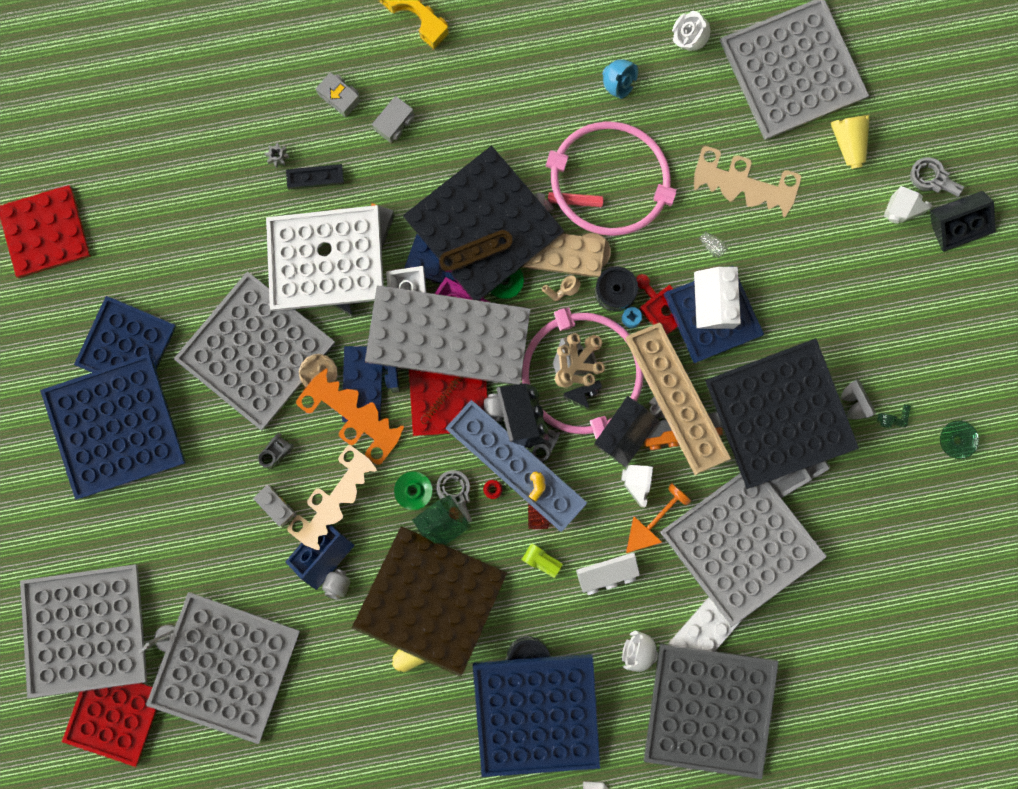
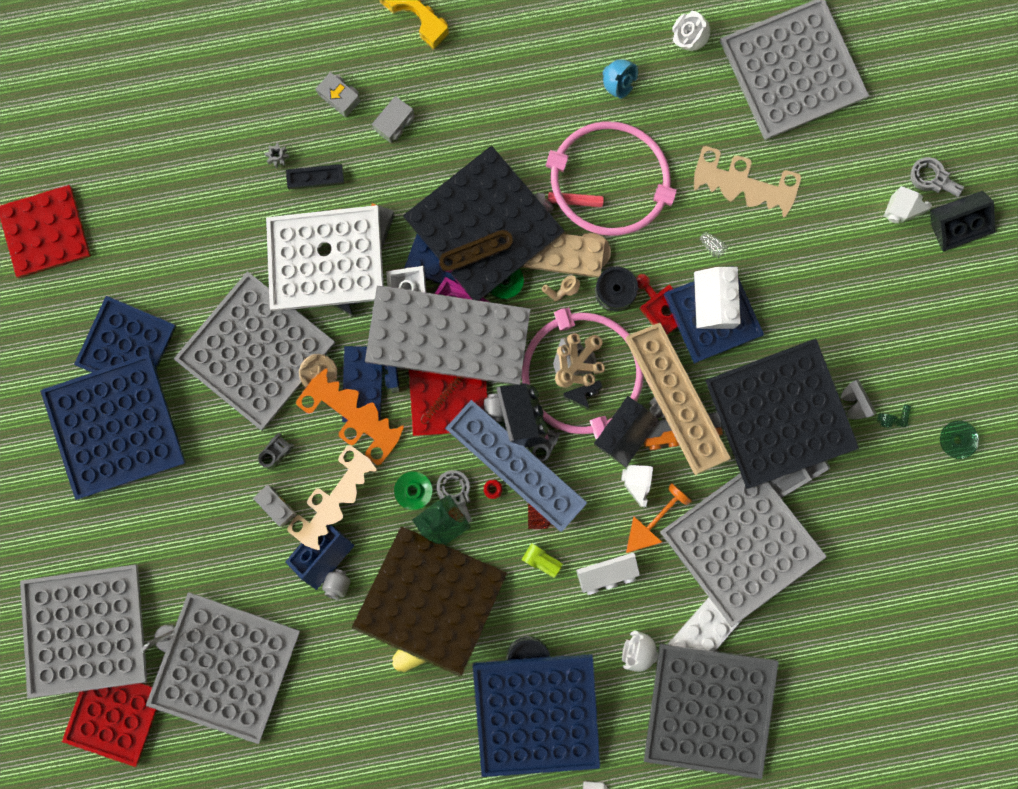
(539, 485): yellow arm -> none
(631, 321): dark azure wheel -> none
(852, 139): light yellow cone -> none

